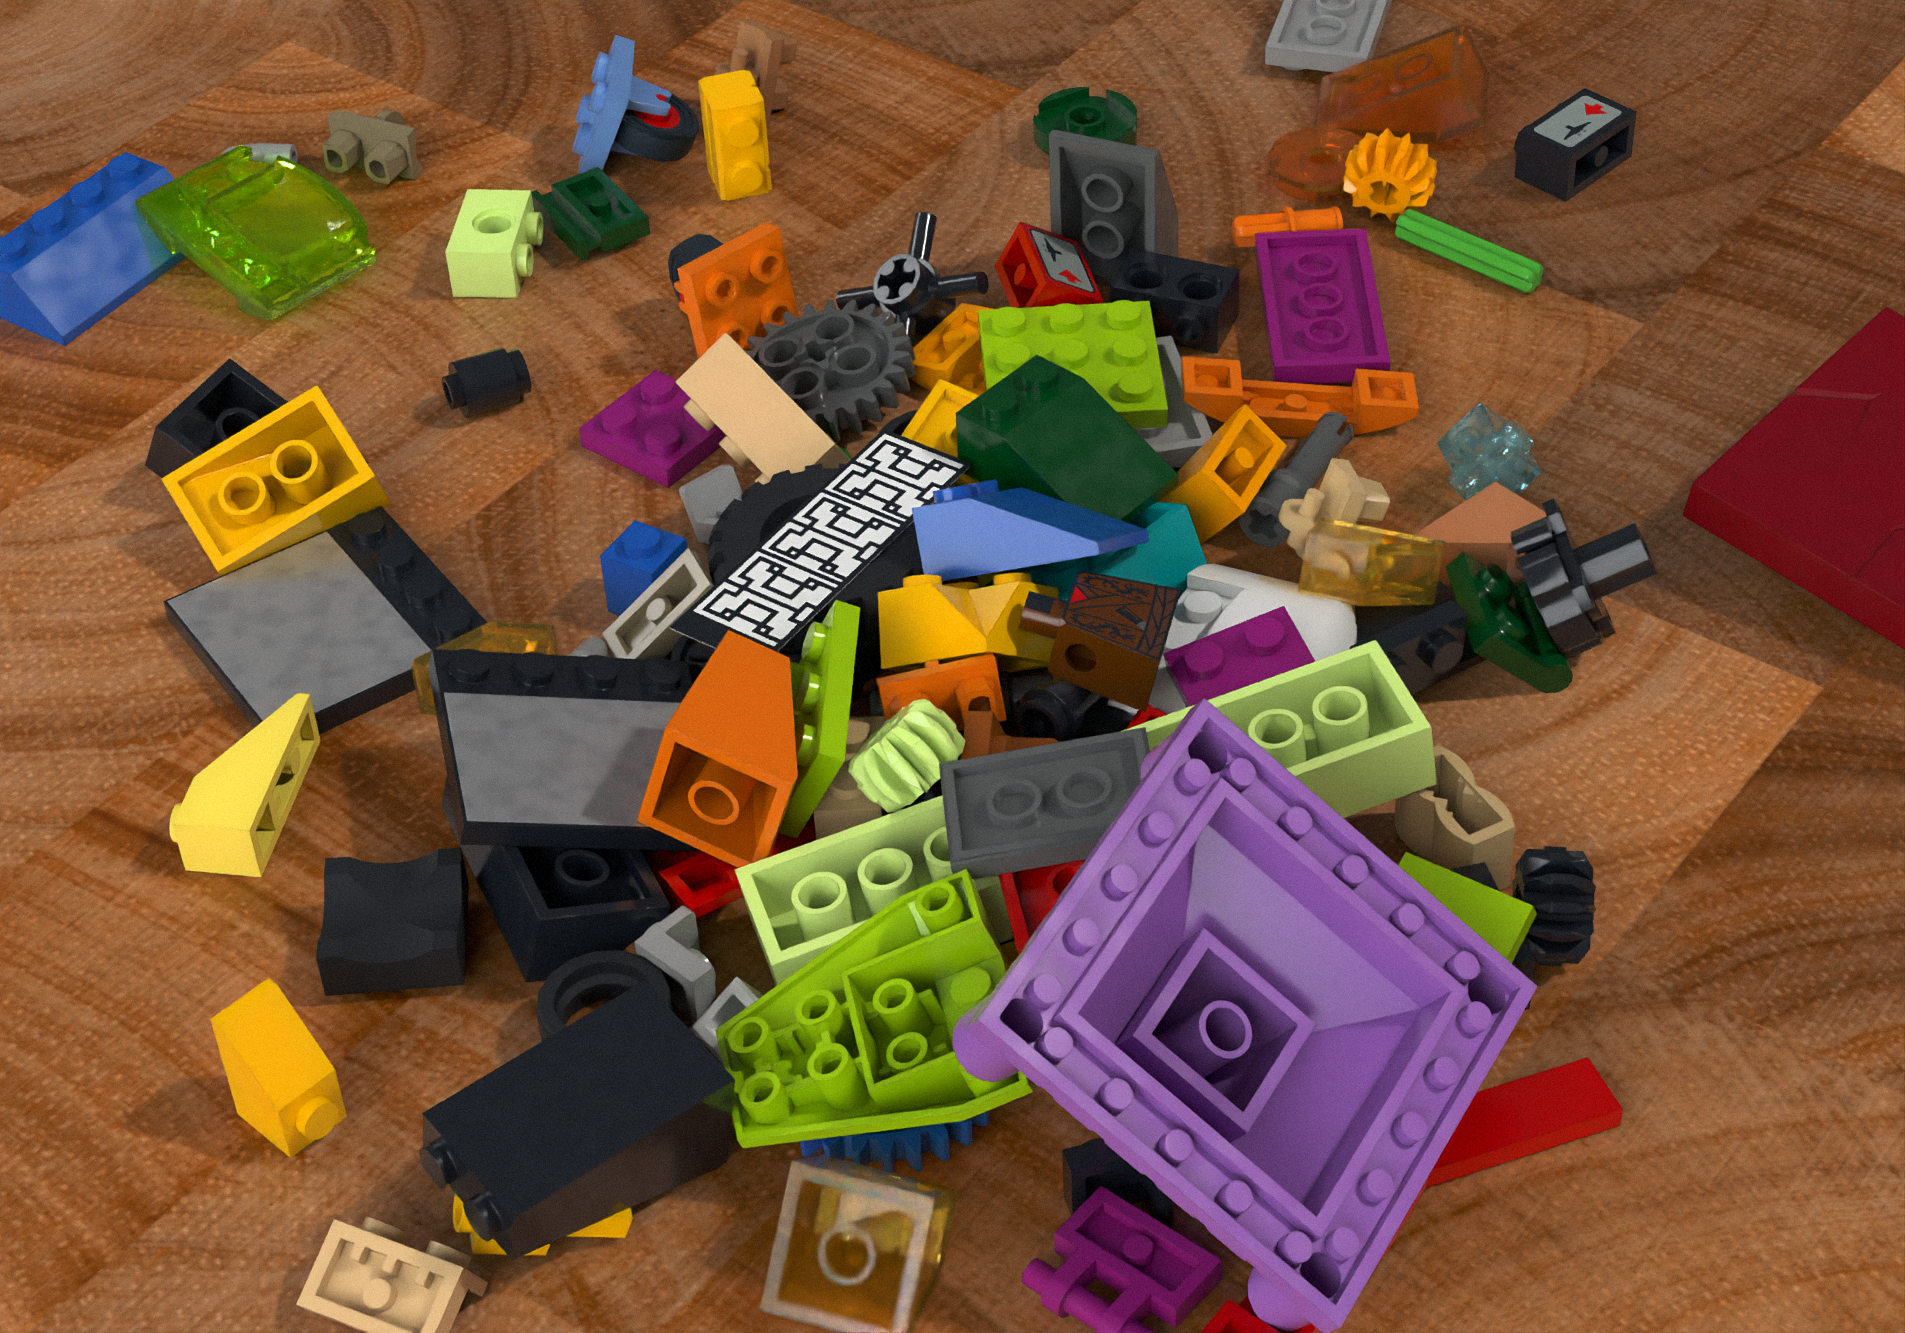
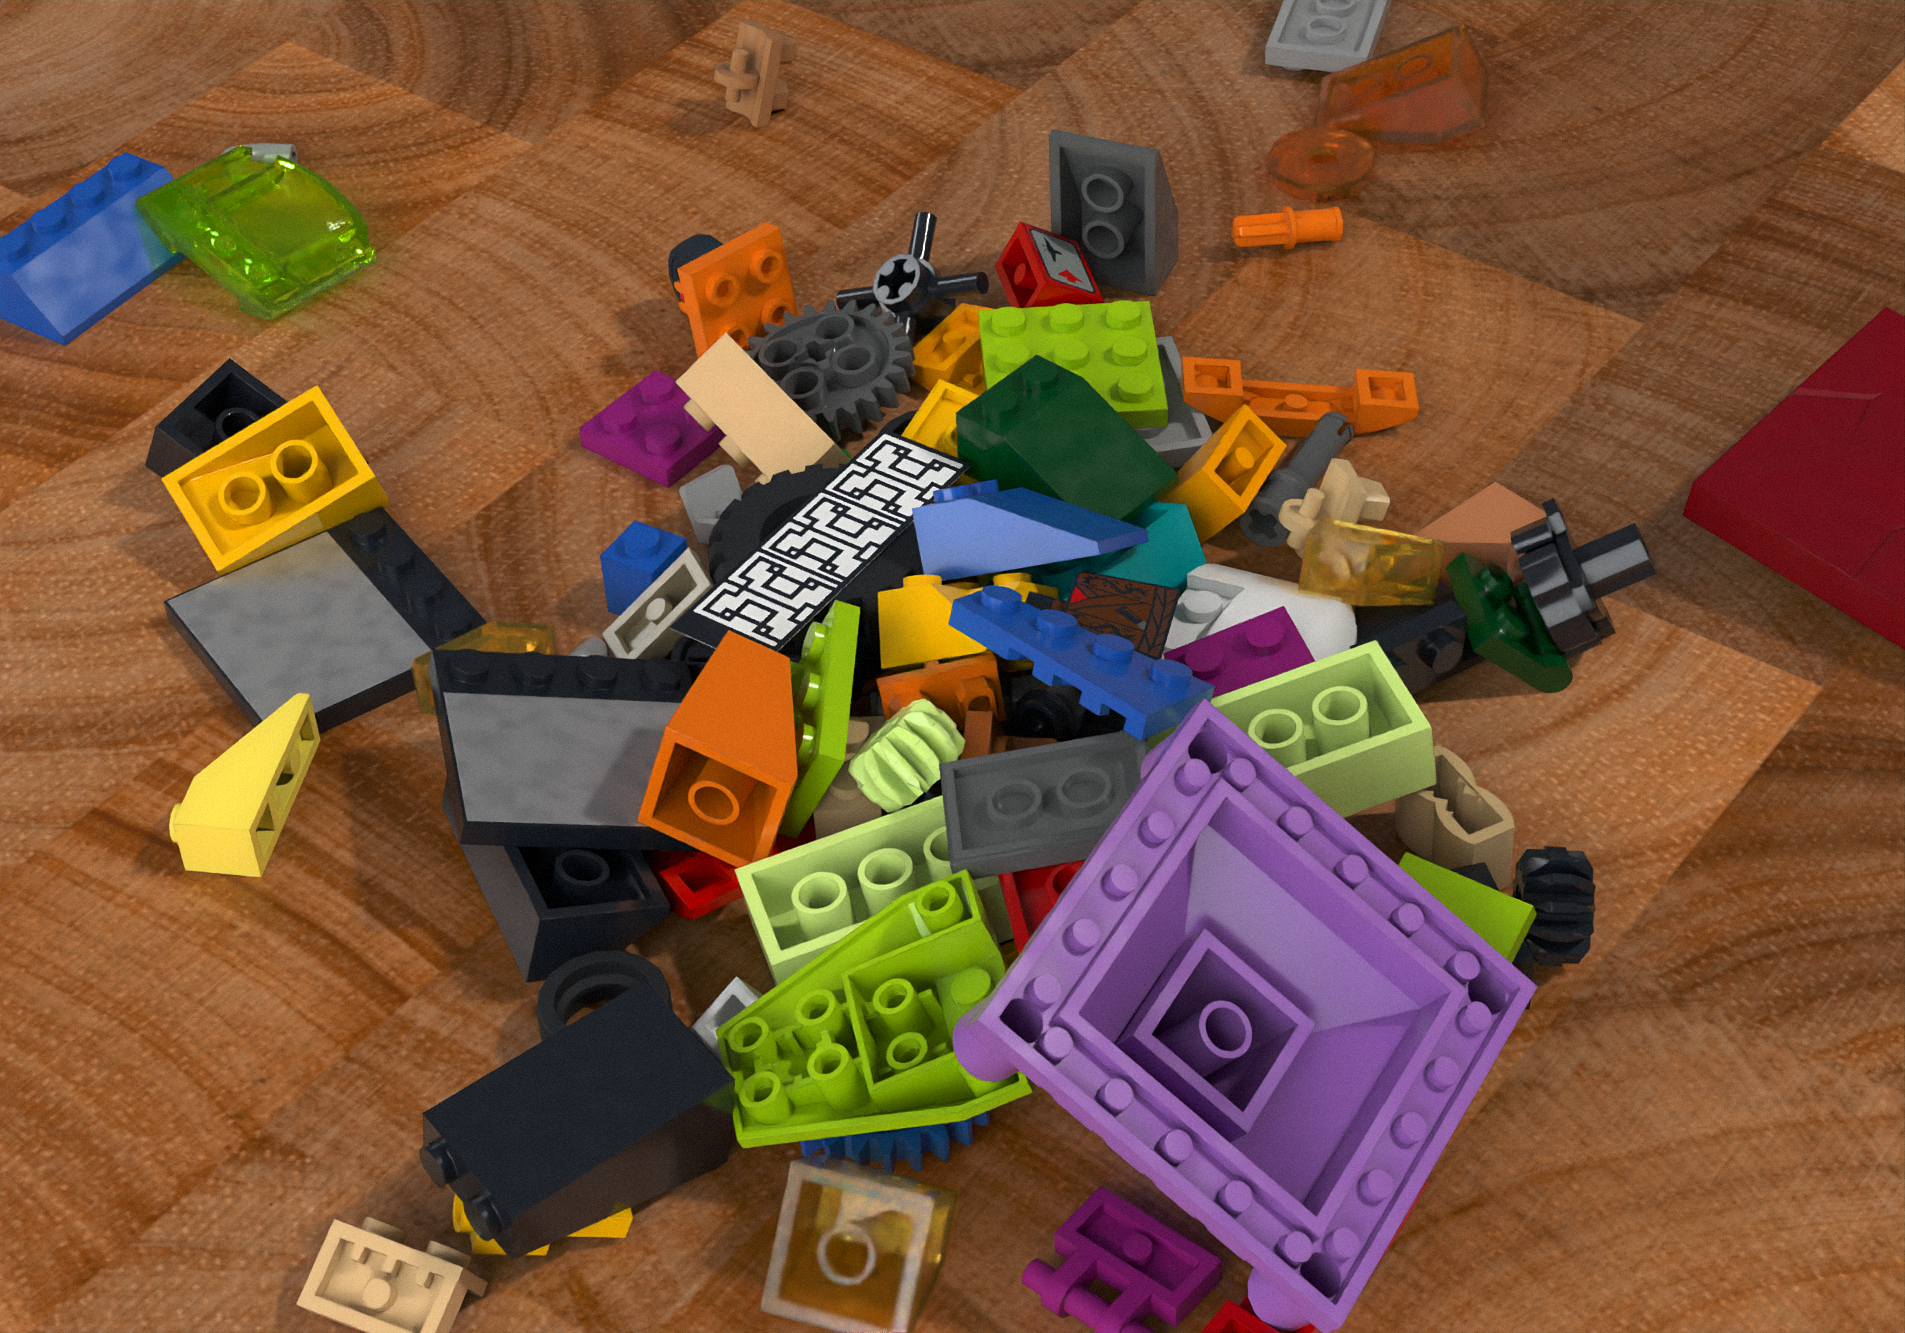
(277, 1070): yellow slope -> none
(378, 145): dark tan hips -> none
(393, 924): black brick -> none
(486, 381): black brick -> none
(493, 243): yellowish green brick -> none
(591, 213): dark green plate -> none
(630, 114): medium blue plate -> none
(676, 951): light grey bracket -> none
(735, 135): yellow brick -> none
(1086, 115): dark green plate -> none
(1097, 1165): black bracket -> none
(1102, 666): none -> blue wing
(1186, 297): black brick -> none
(1320, 305): magenta plate -> none
(1389, 174): light orange gear -> none
(1469, 251): bright green axle -> none
(1488, 450): clear light blue brick -> none
(1527, 1119): red tile -> none
(1574, 144): black brick -> none

